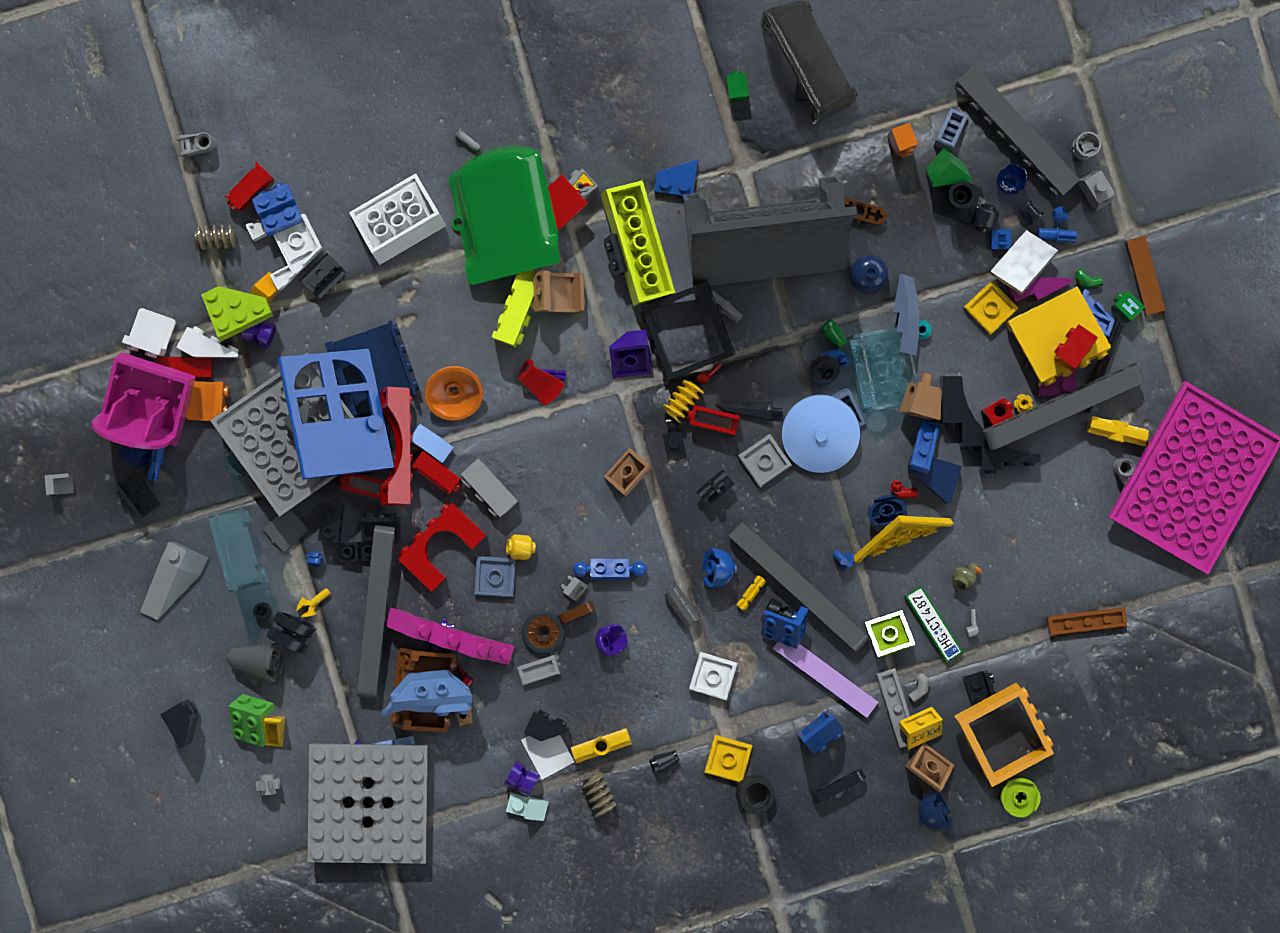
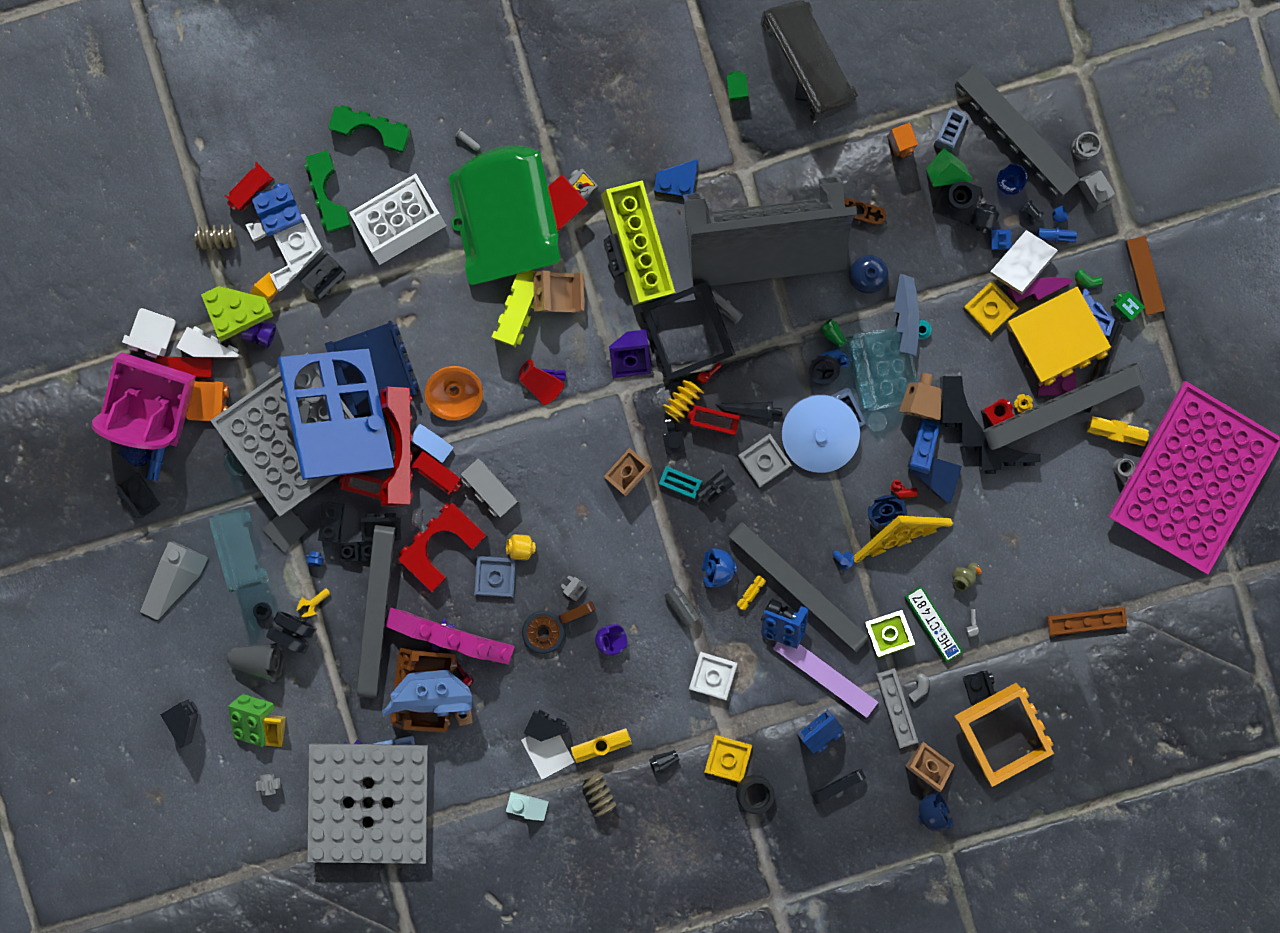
(59, 484): light grey panel -> none
(192, 144): light grey piece -> none
(321, 168): none -> green arch
(346, 122): none -> green arch
(522, 779): dark purple wheel -> none
(538, 670): light grey tile -> none
(609, 569): blue plate -> none
(665, 476): none -> teal tile
(921, 727): yellow panel -> none
(1028, 789): lime plate -> none
(1075, 348): red brick -> none

